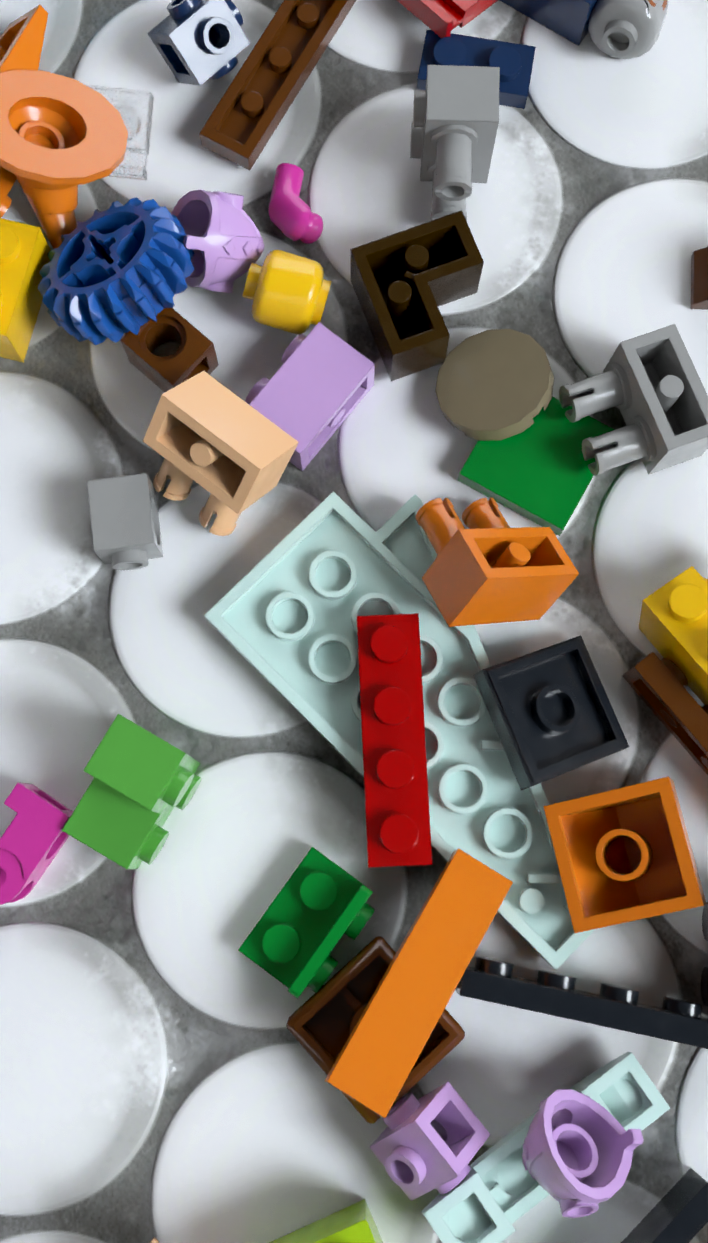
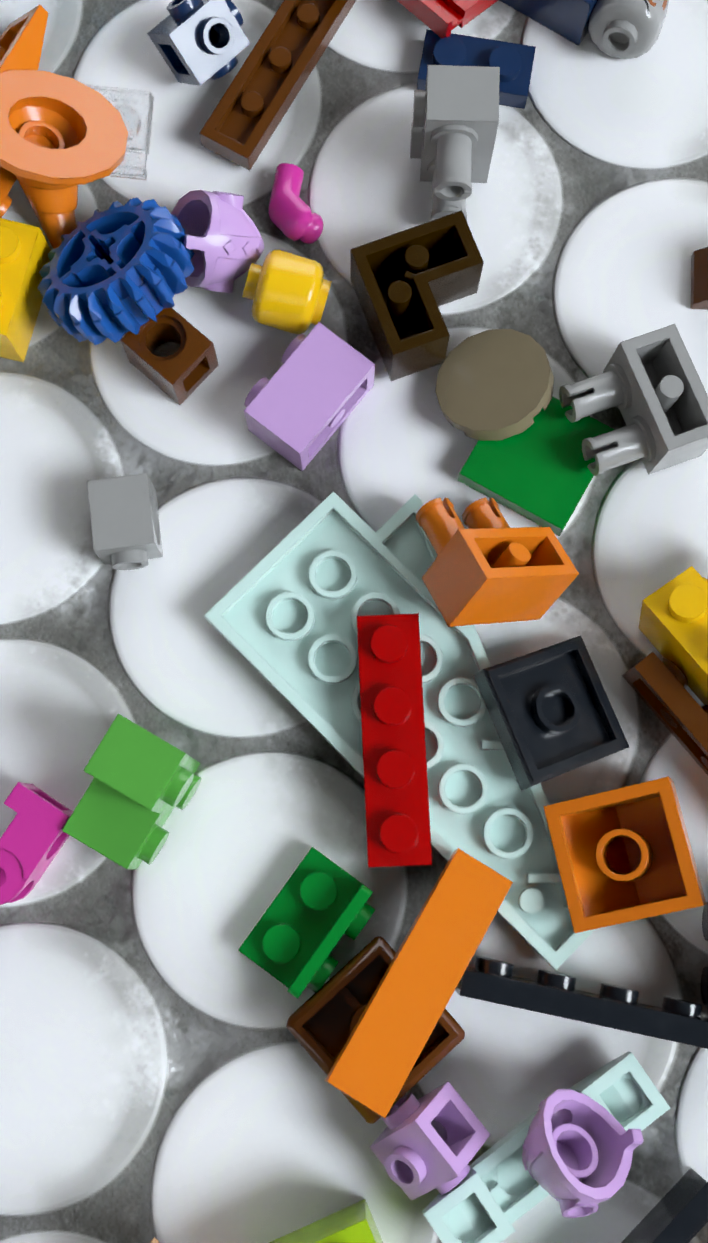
(220, 445): light nougat brick -> none

